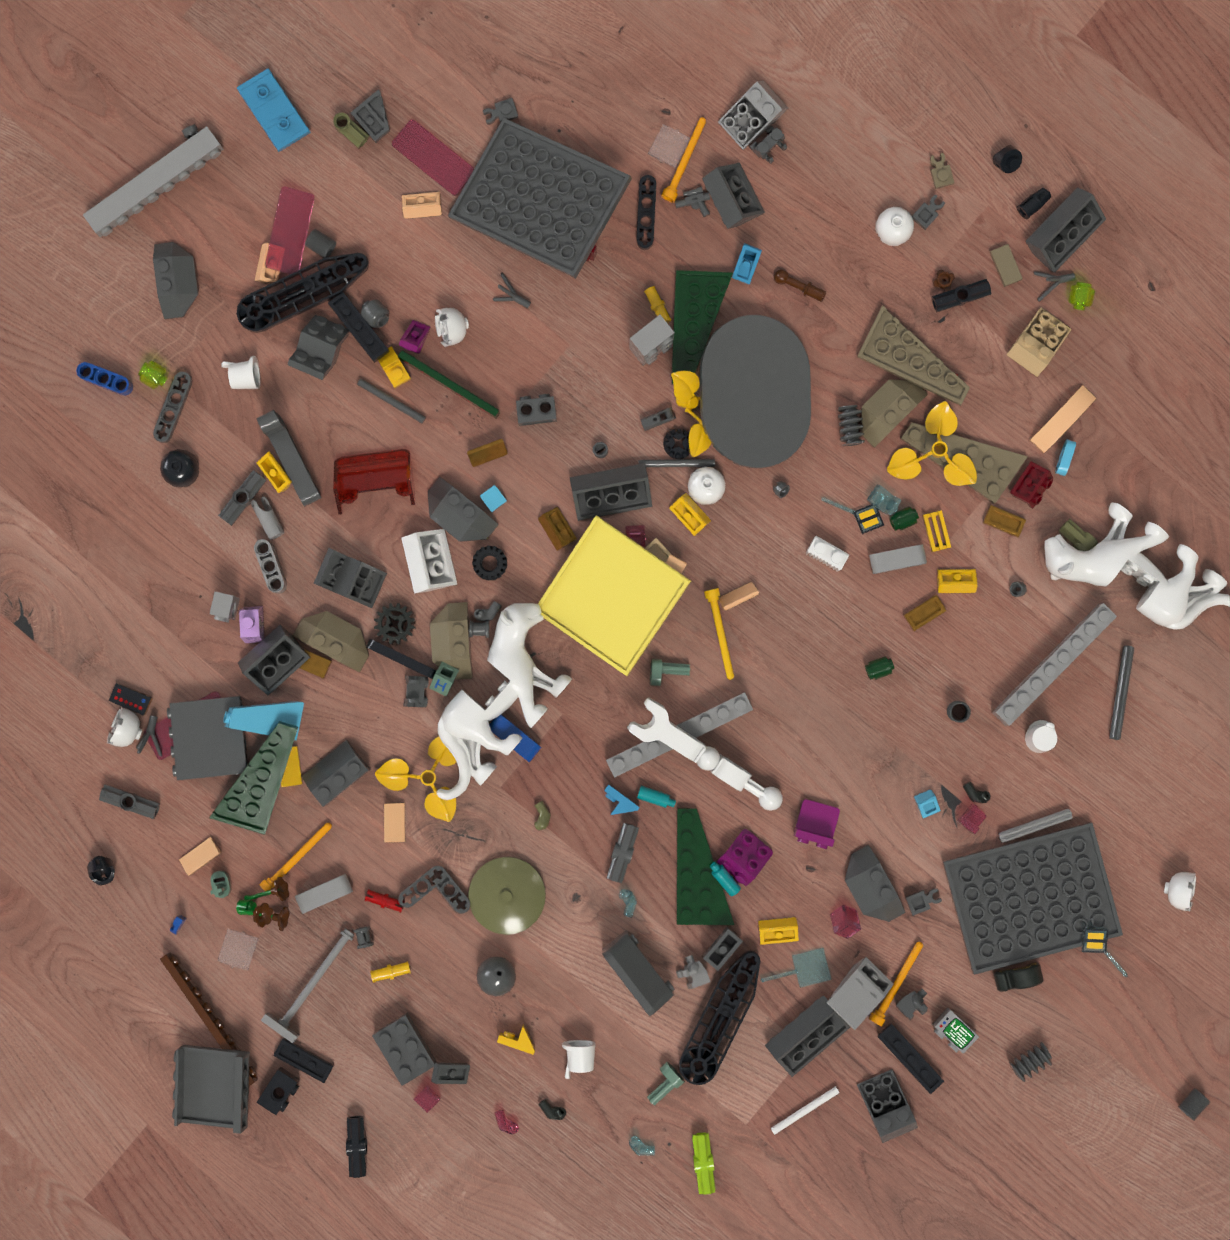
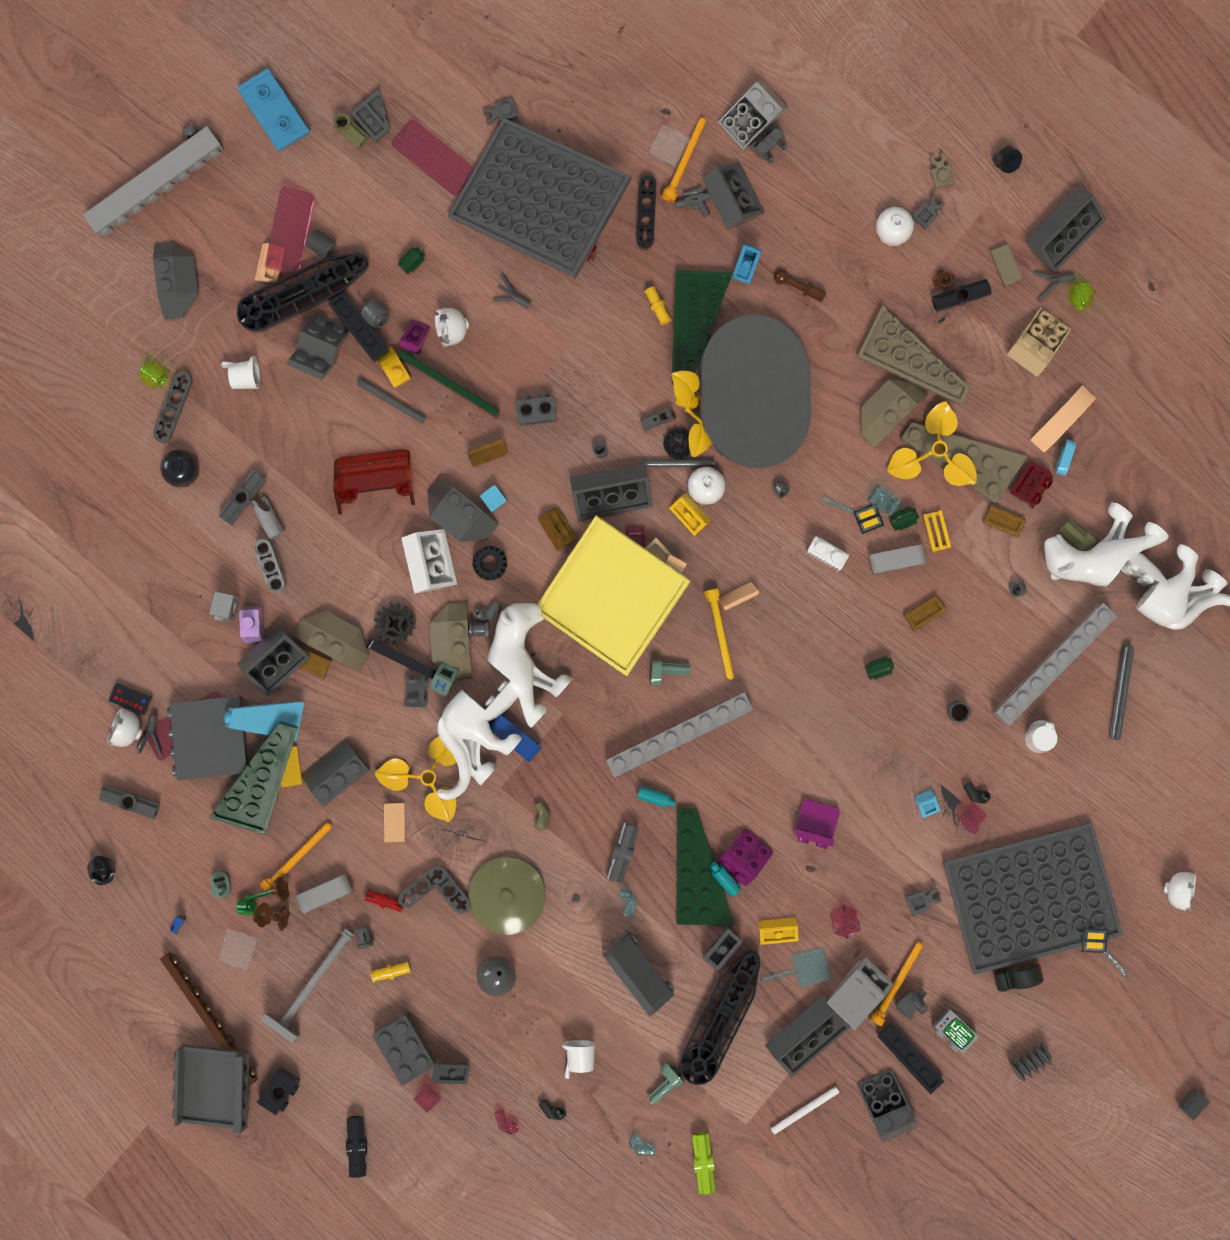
(96, 375): blue beam -> none
(200, 856): light nougat slope -> none
(274, 472): yellow slope -> none
(276, 430): dark grey beam -> none
(303, 1060): black tile -> none
(350, 578): dark grey bracket -> none
(411, 260): none -> dark green brick
(421, 205): light nougat slope -> none
(522, 1043): yellow slope -> none
(624, 805): dark azure slope -> none
(652, 340): light grey brick -> none
(694, 973): light grey piece -> none
(705, 756): white piece -> none
(850, 425): dark grey piece -> none
(872, 886): dark grey wedge -> none
(957, 581): yellow slope -> none
(1033, 203): black hinge -> none
(1035, 825): light grey axle -> none

